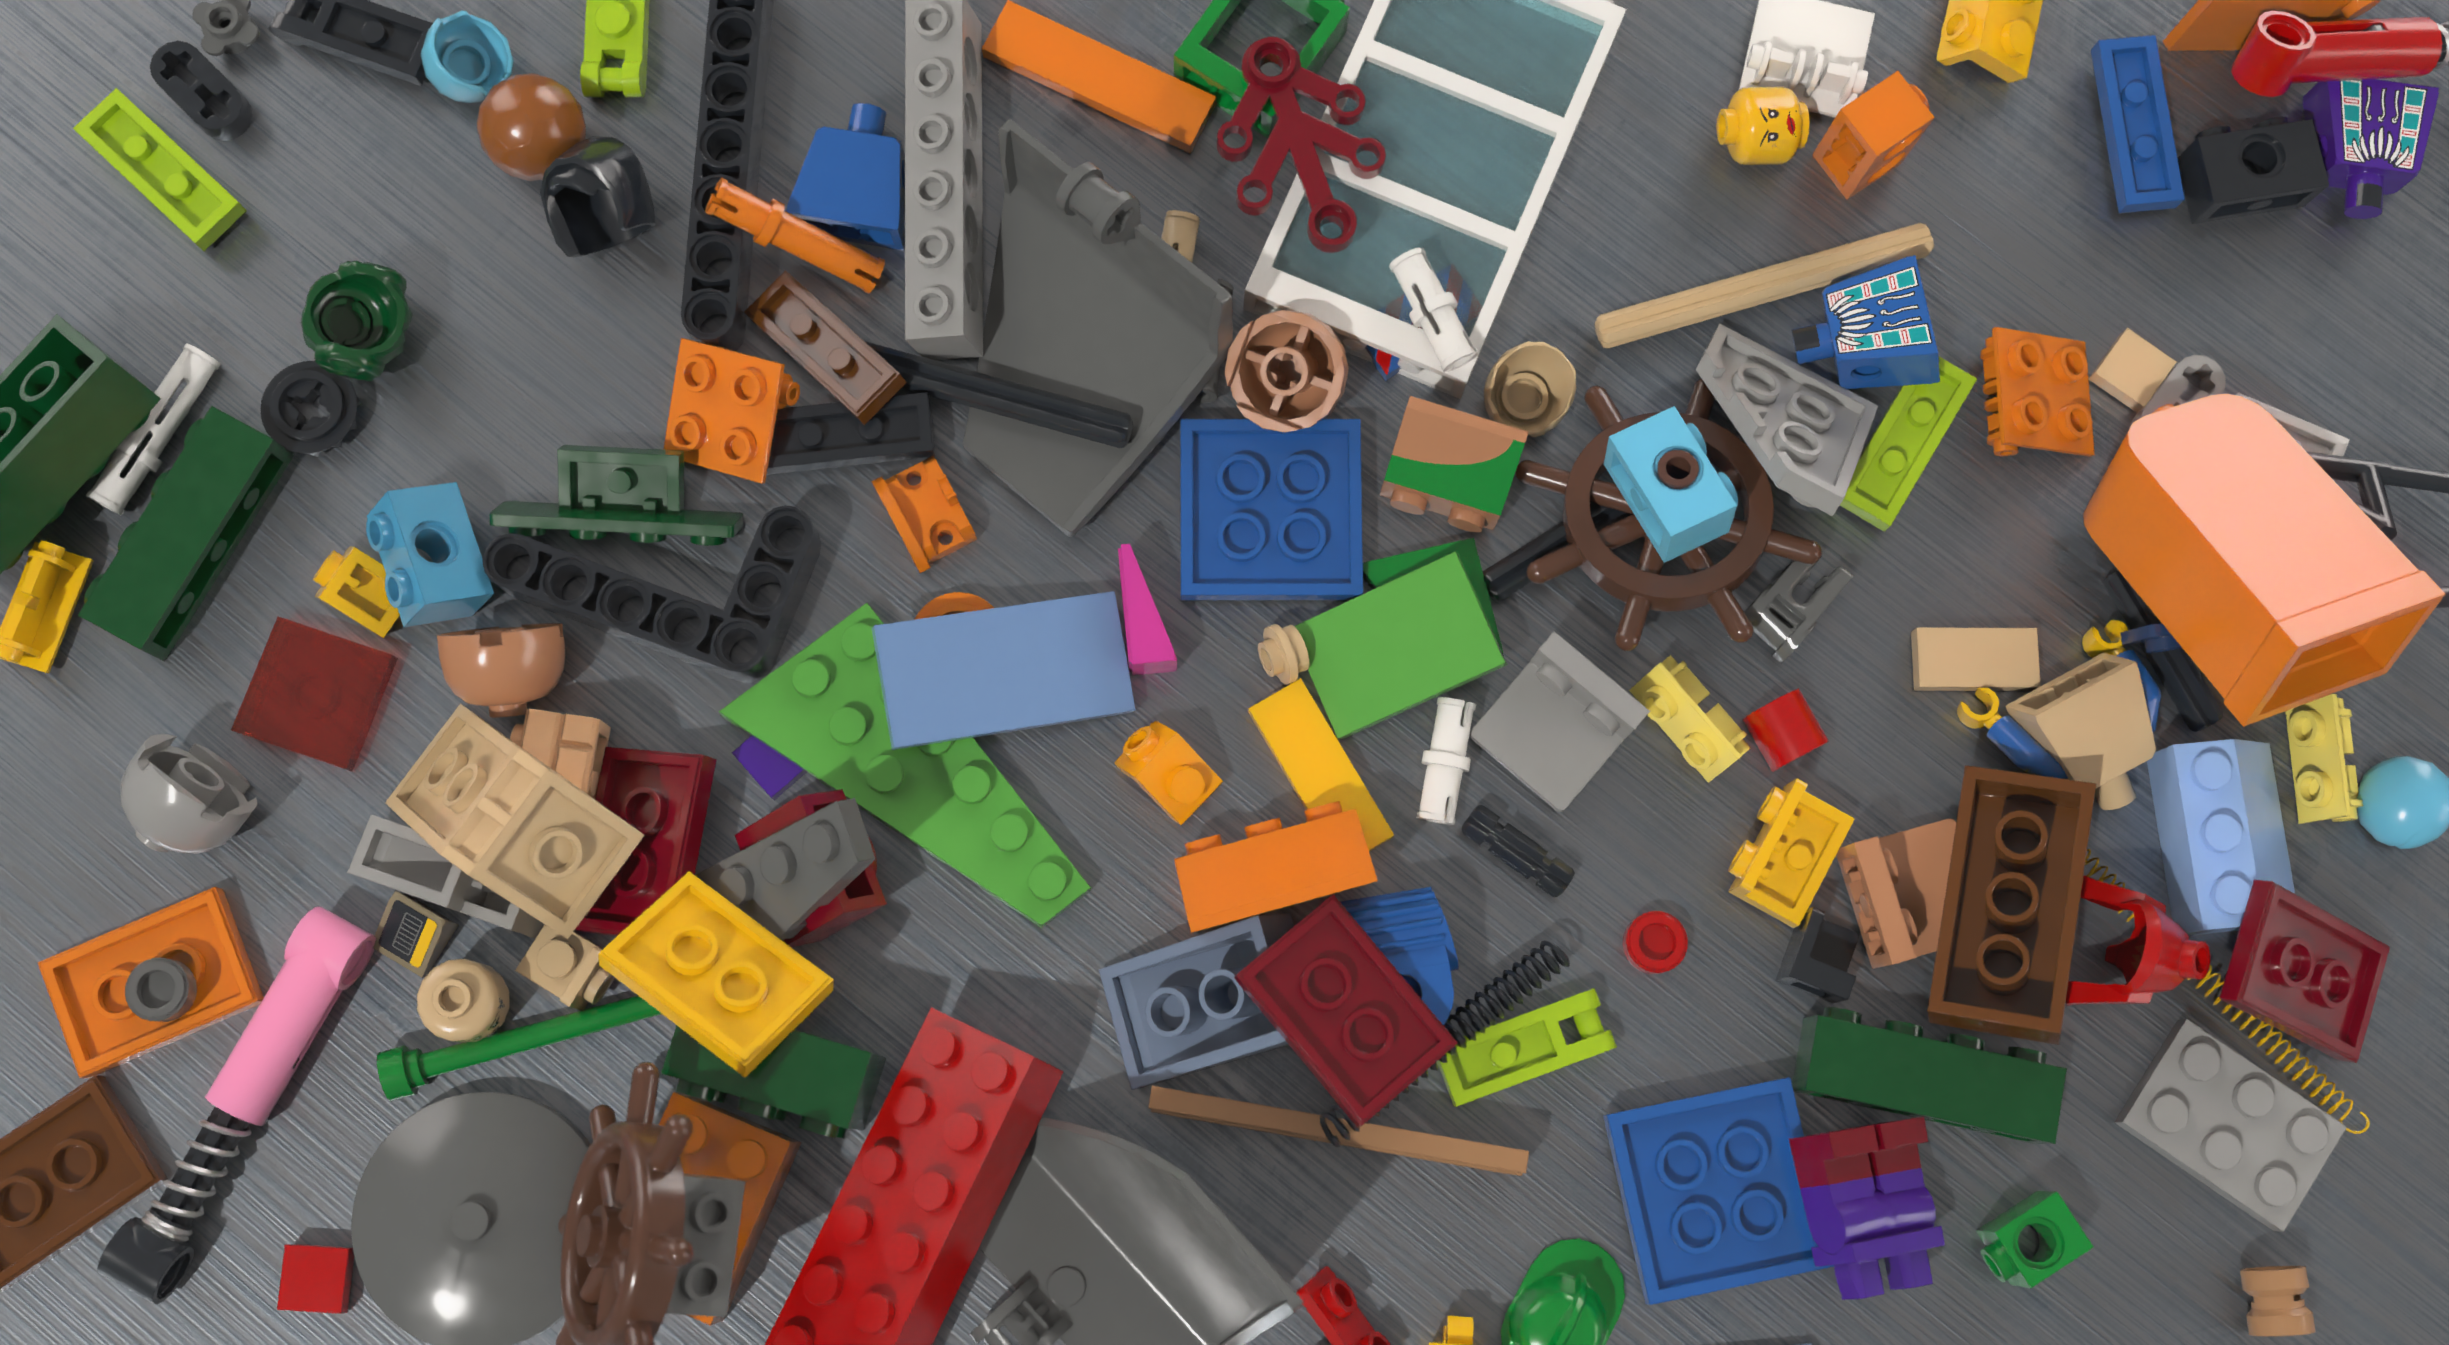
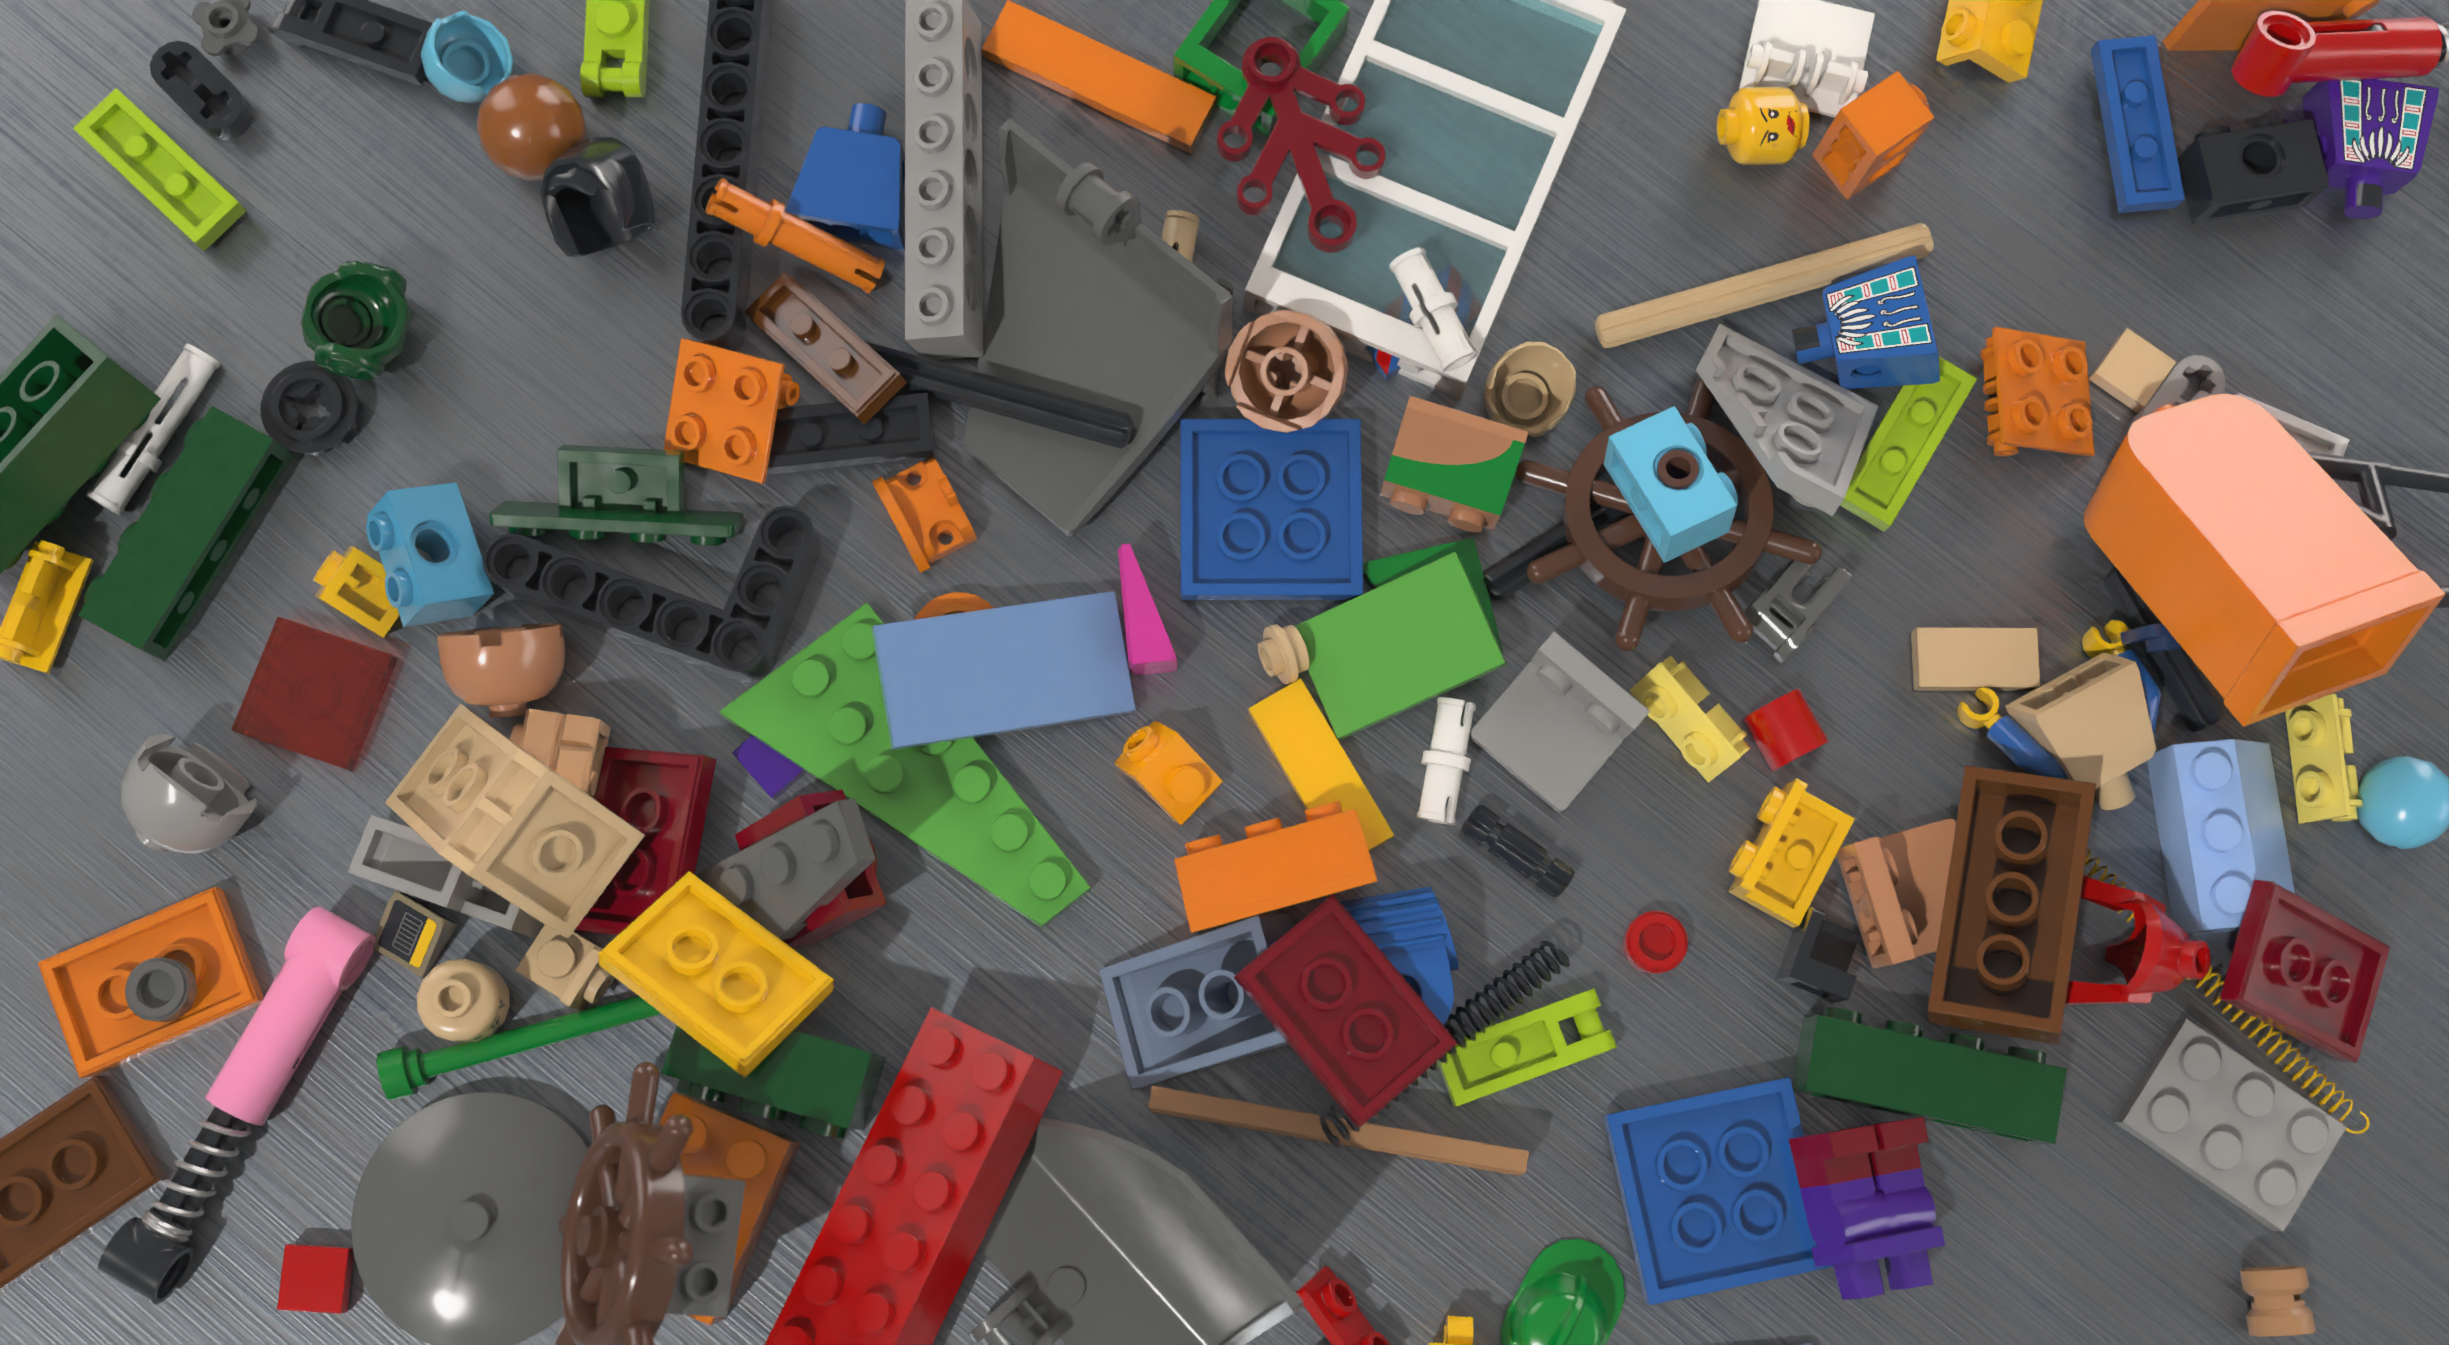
(2058, 1233): green brick -> none

